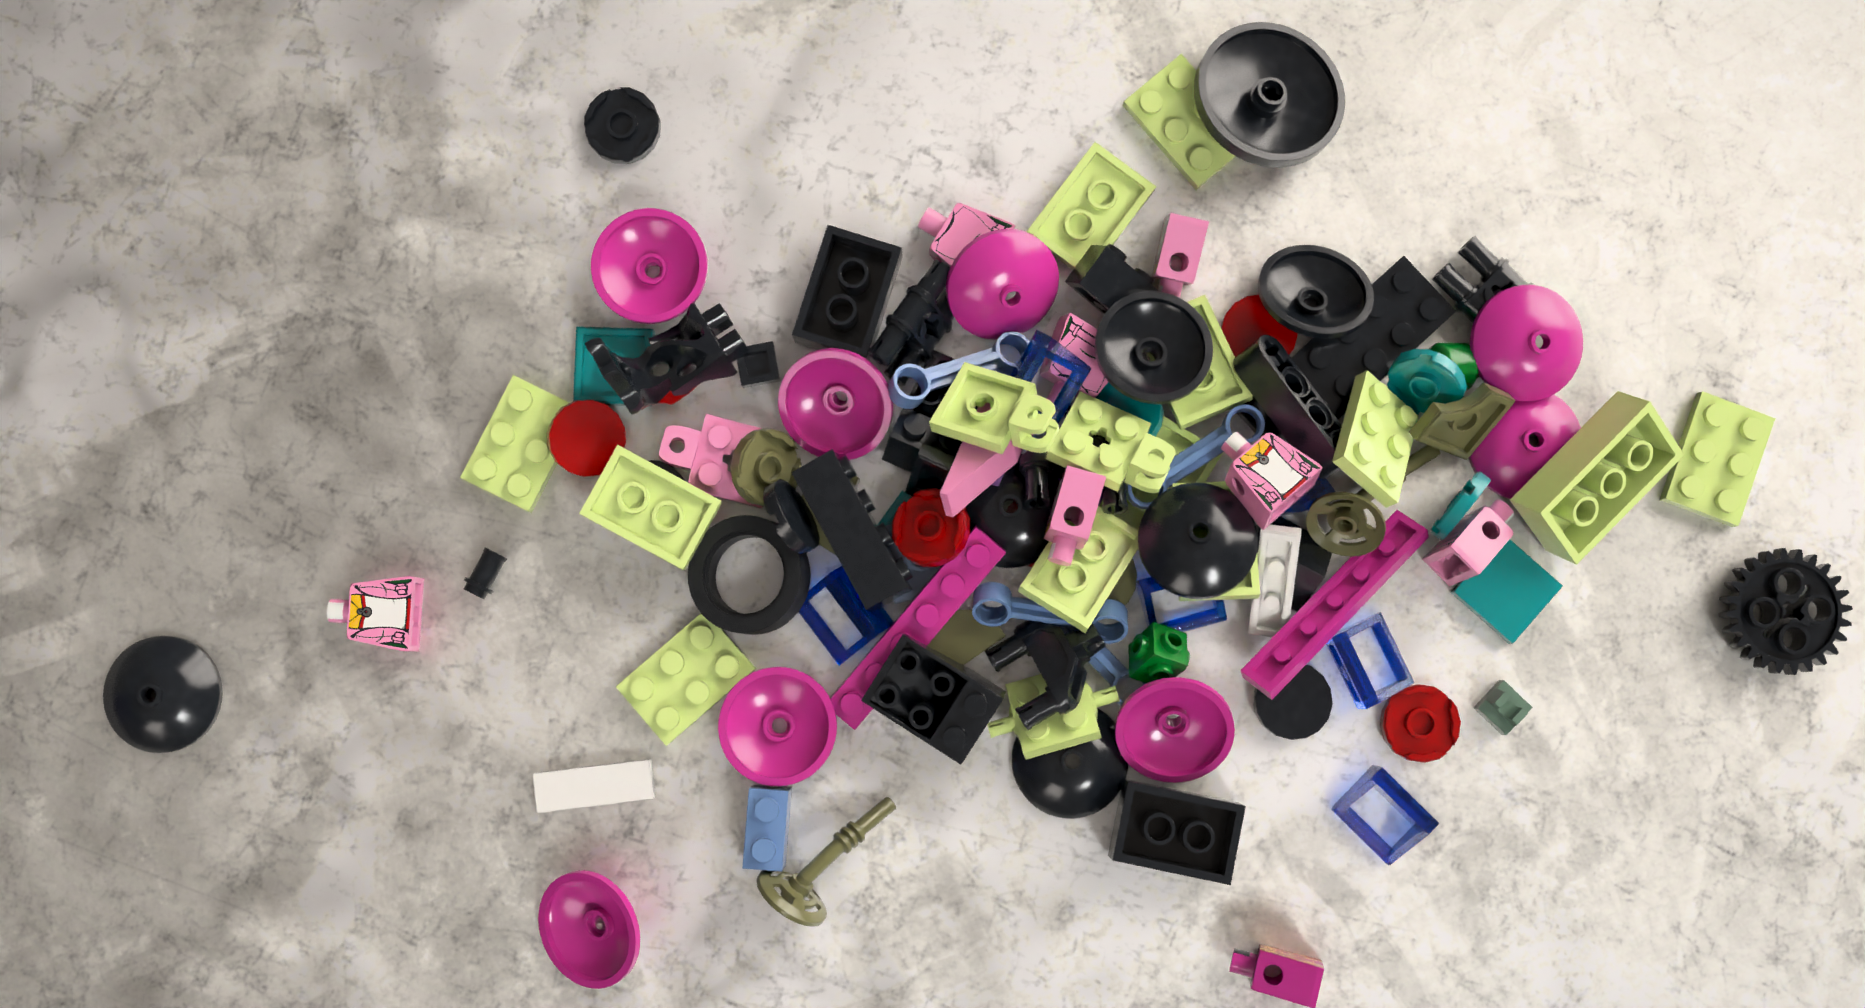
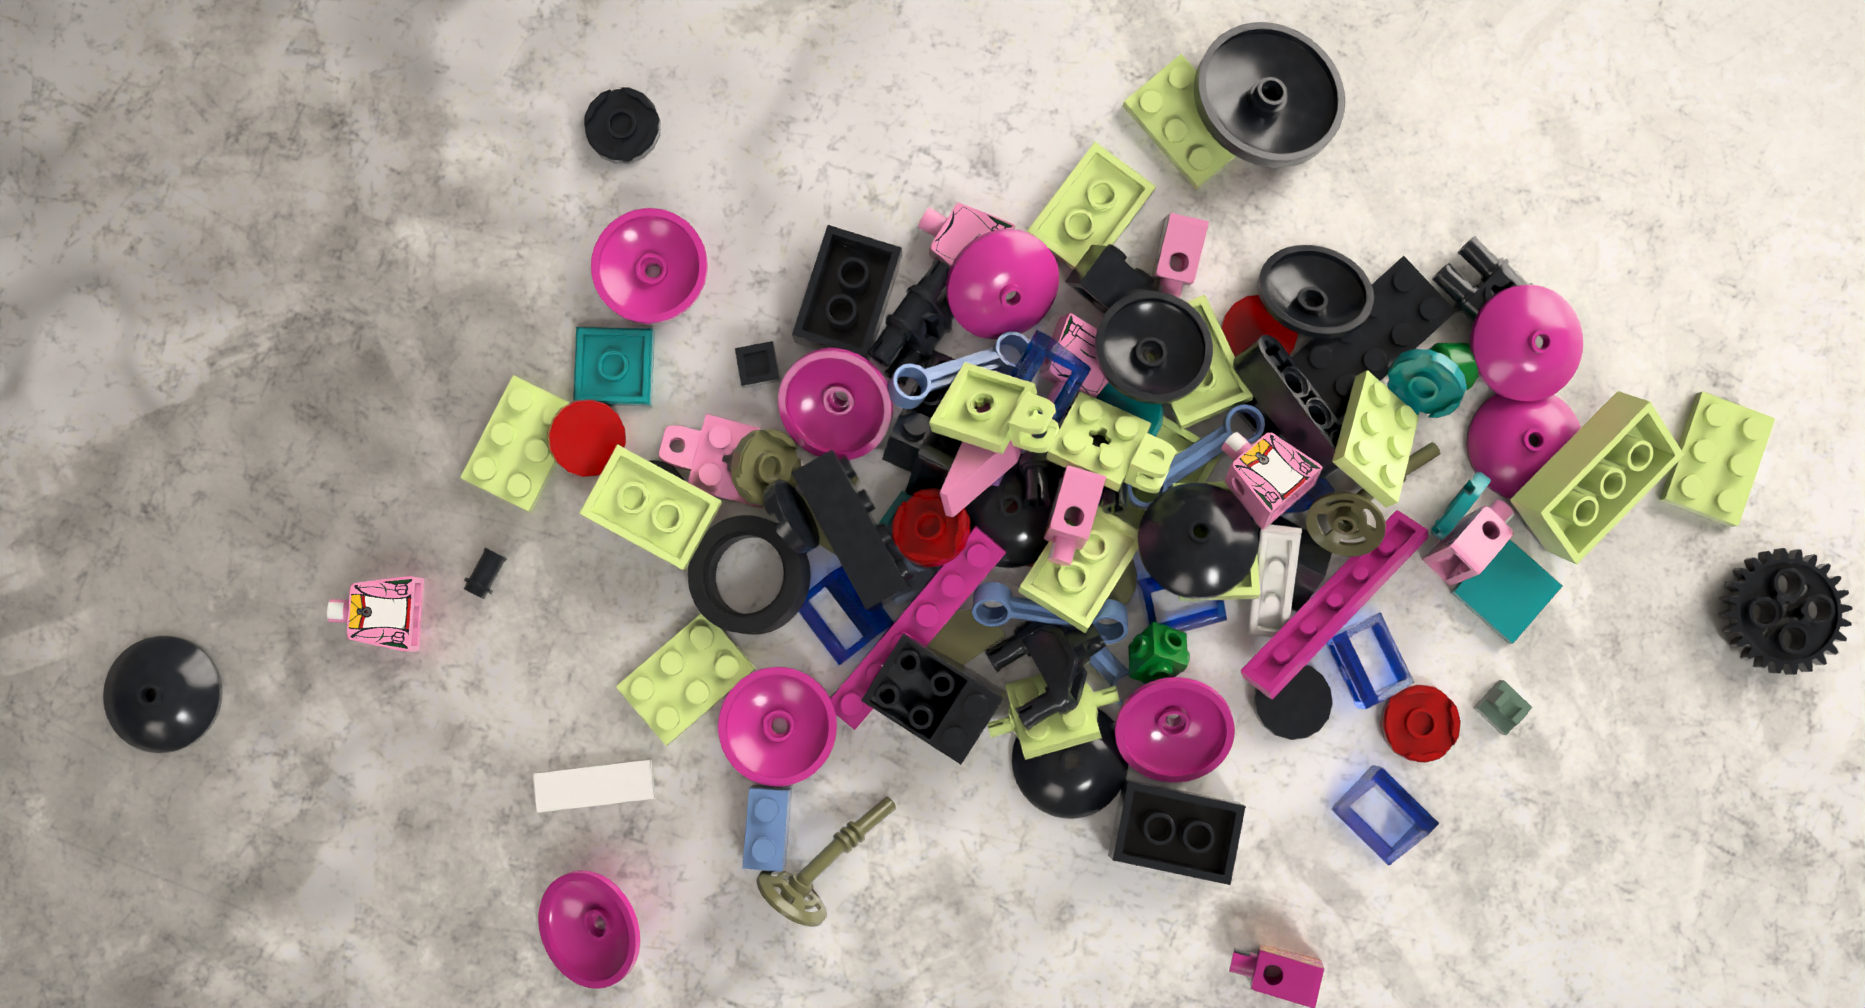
(687, 348): black hips -> none
(1464, 423): olive tile -> none

